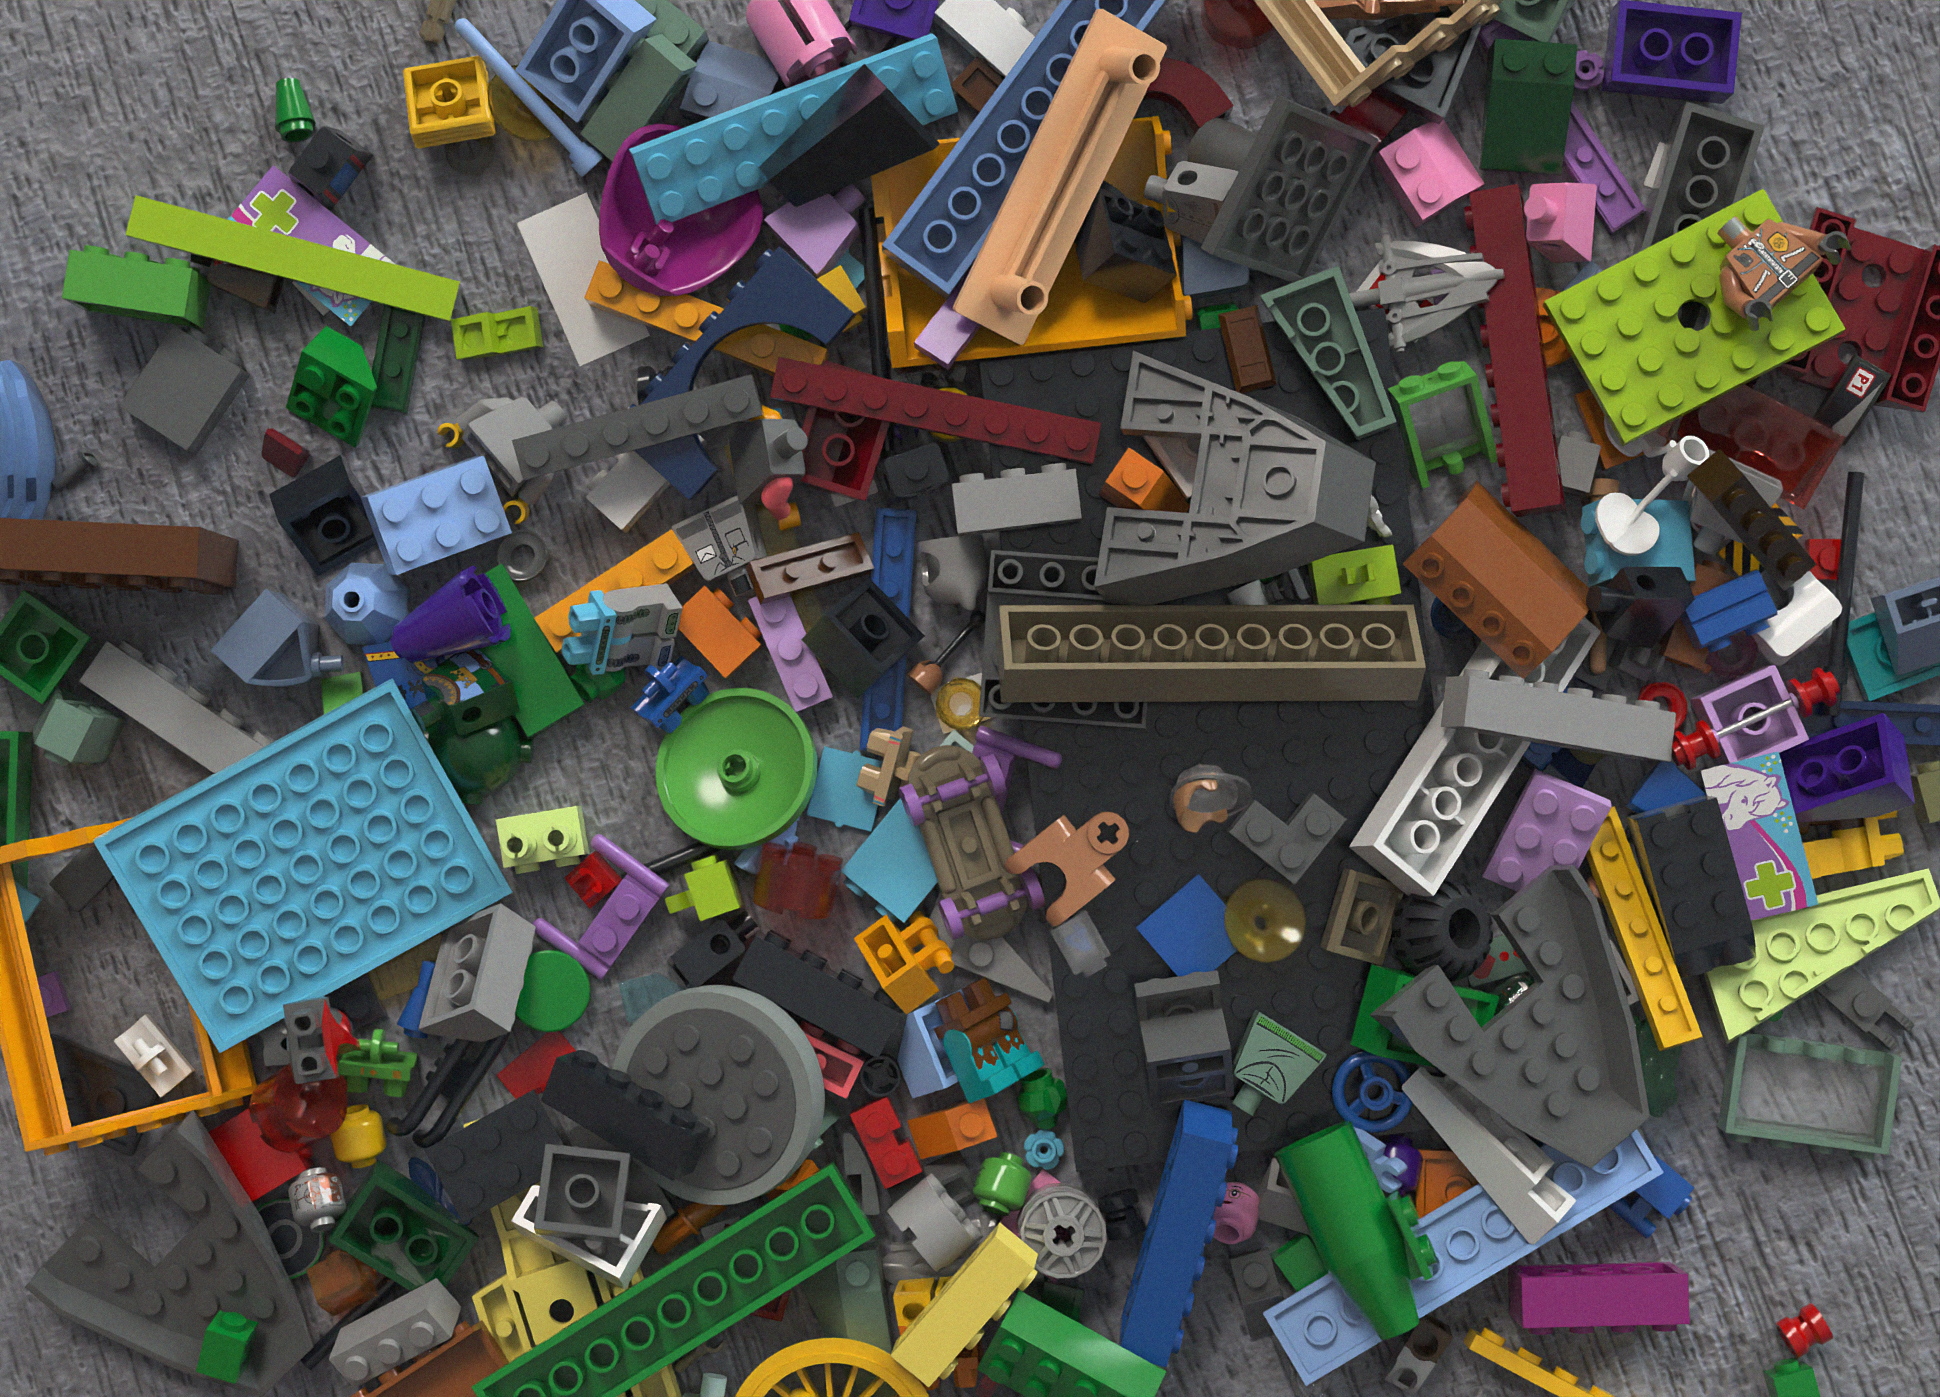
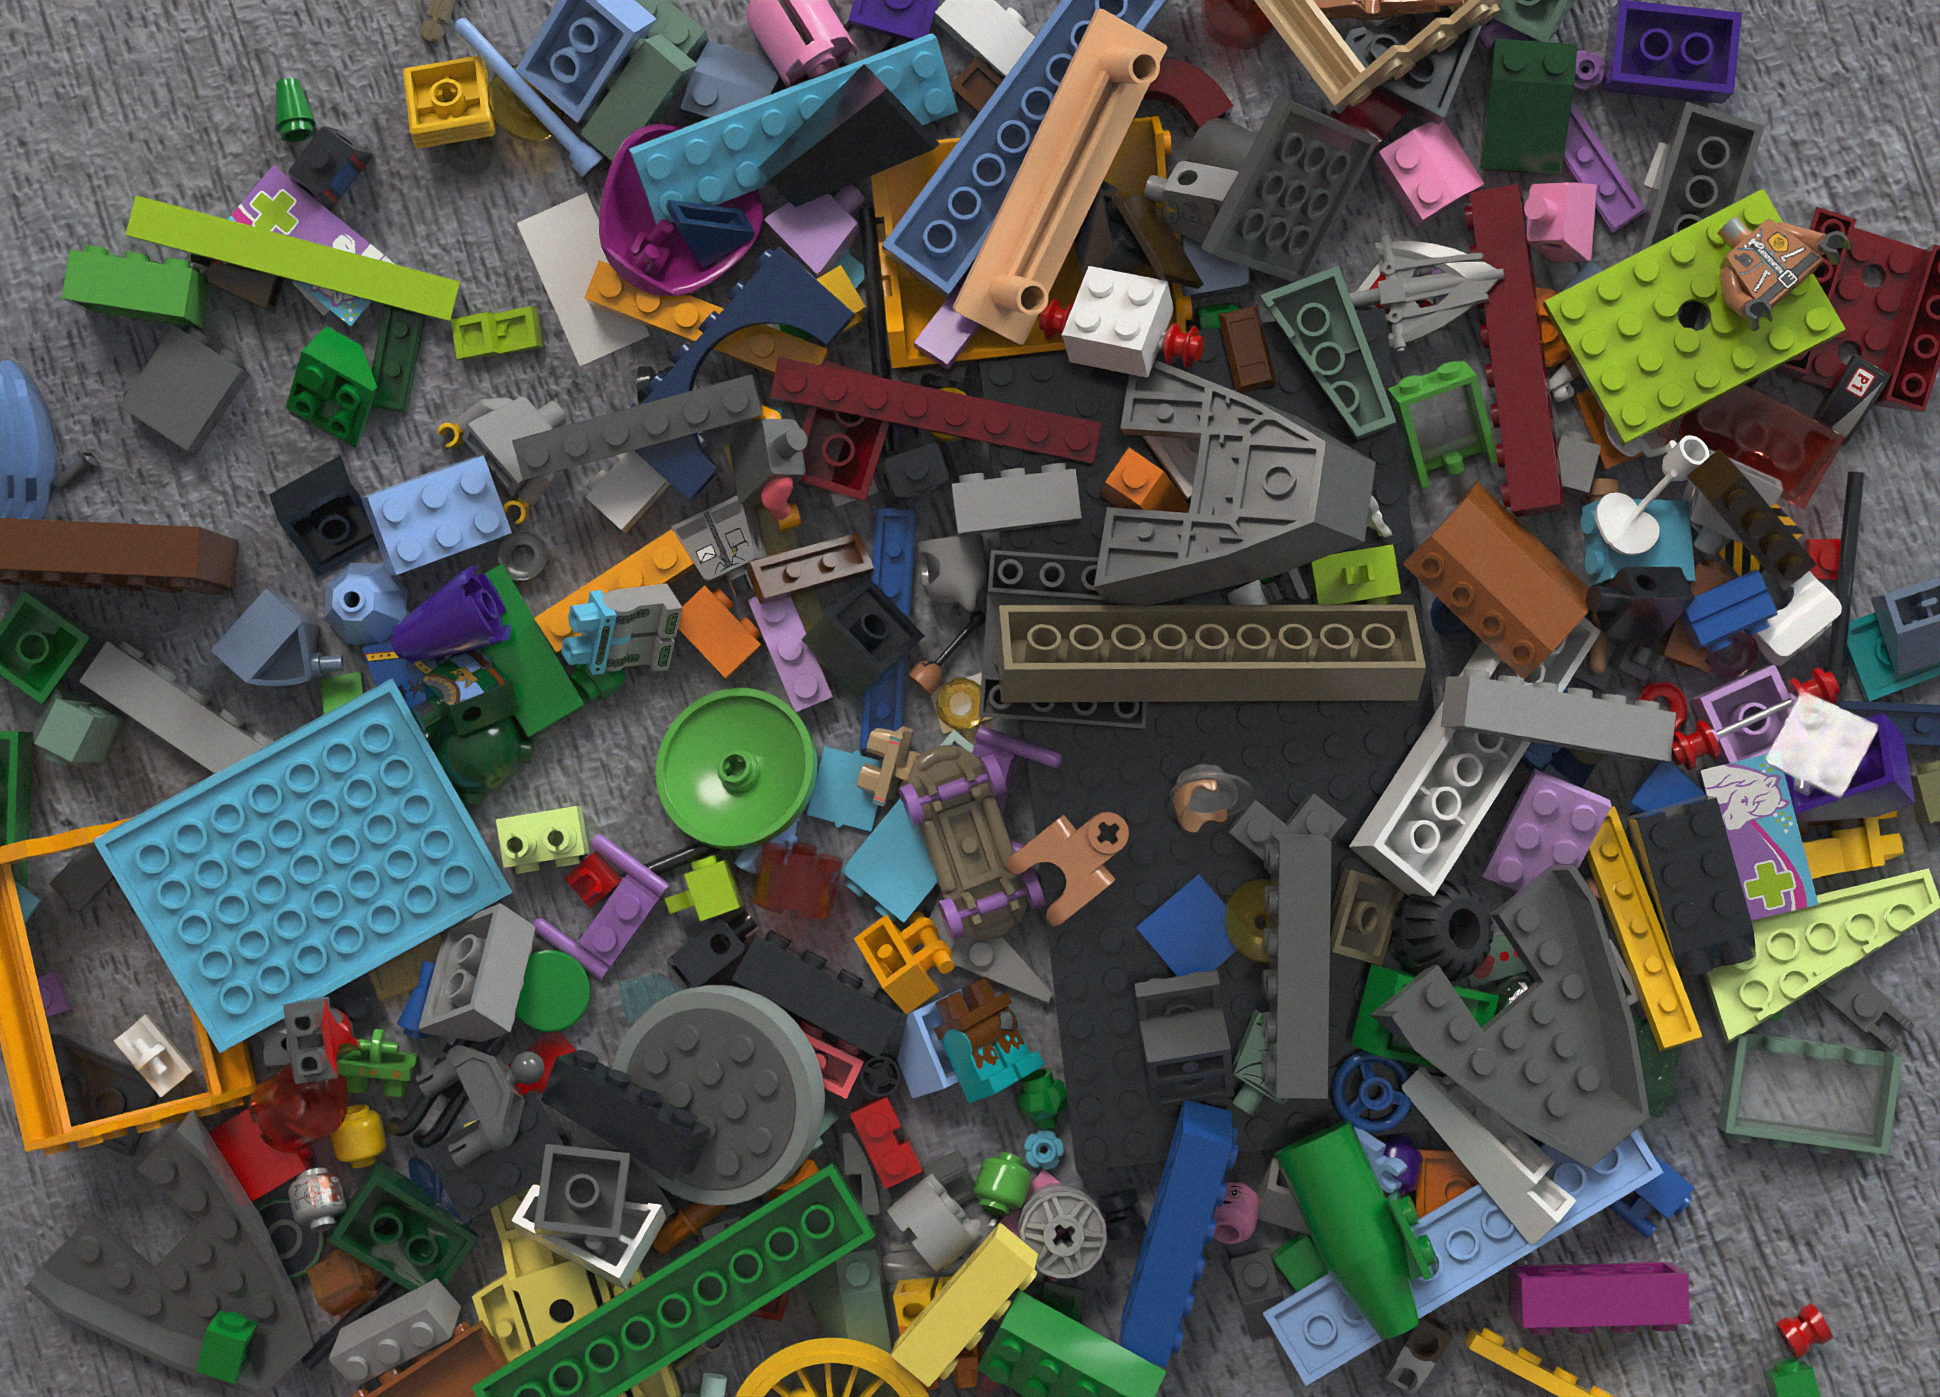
(283, 452): dark red slope -> none
(492, 1093): none -> dark grey connector
(668, 690): blue hips -> none
(710, 229): none -> dark blue slope
(952, 1128): orange slope -> none
(1081, 944): clear brick -> none
(1120, 324): none -> white brick
(1156, 239): none -> dark brown piece
(1298, 965): none -> dark grey brick
(1560, 381): none -> white arm
(1821, 746): none -> clear bracket

